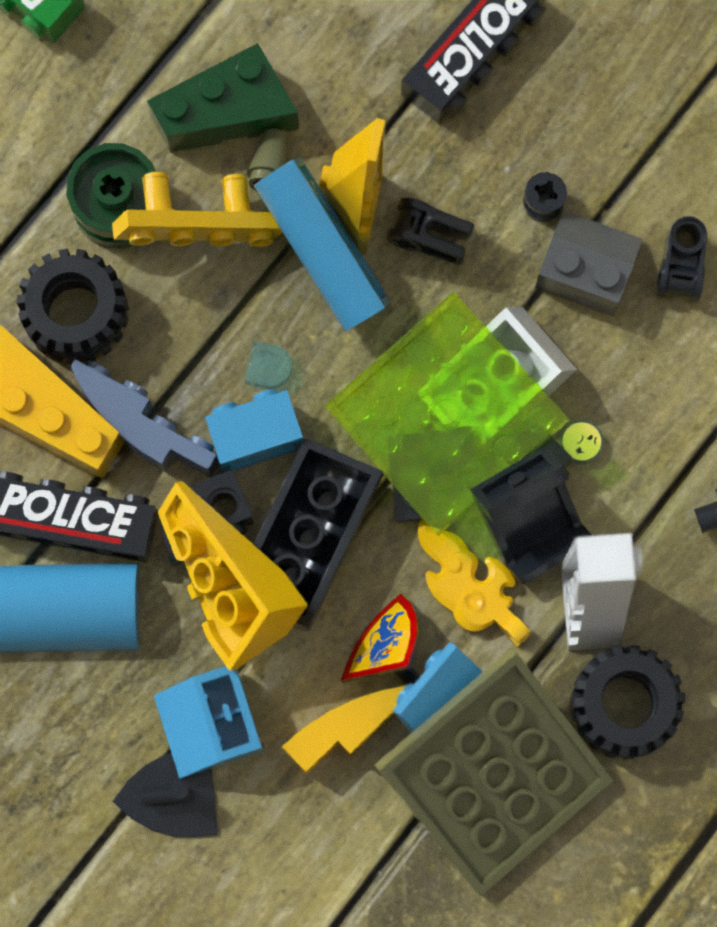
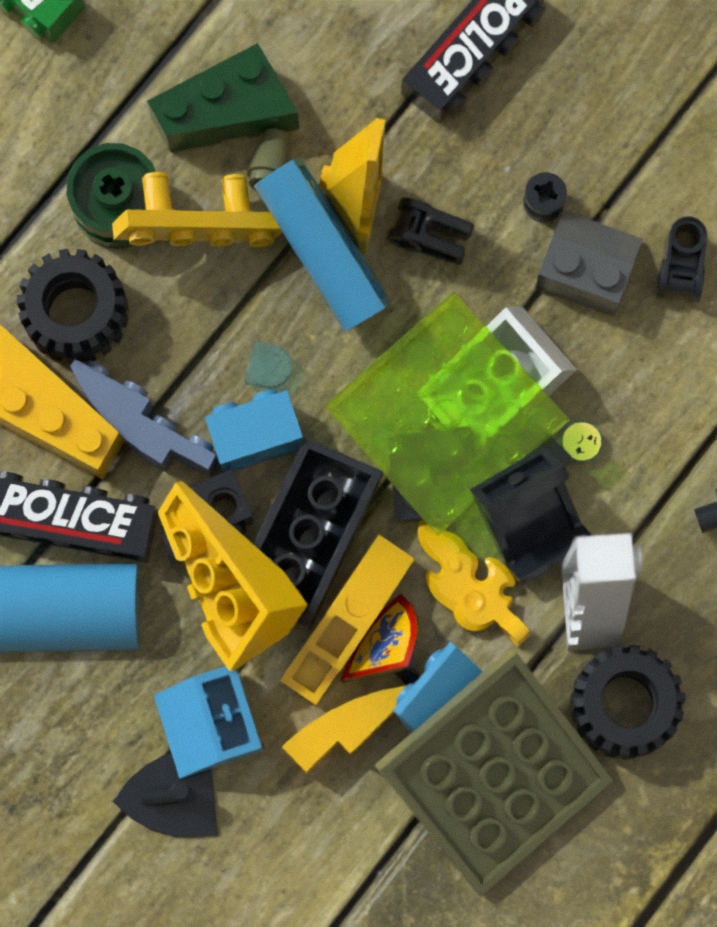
(347, 619): none -> yellow slope

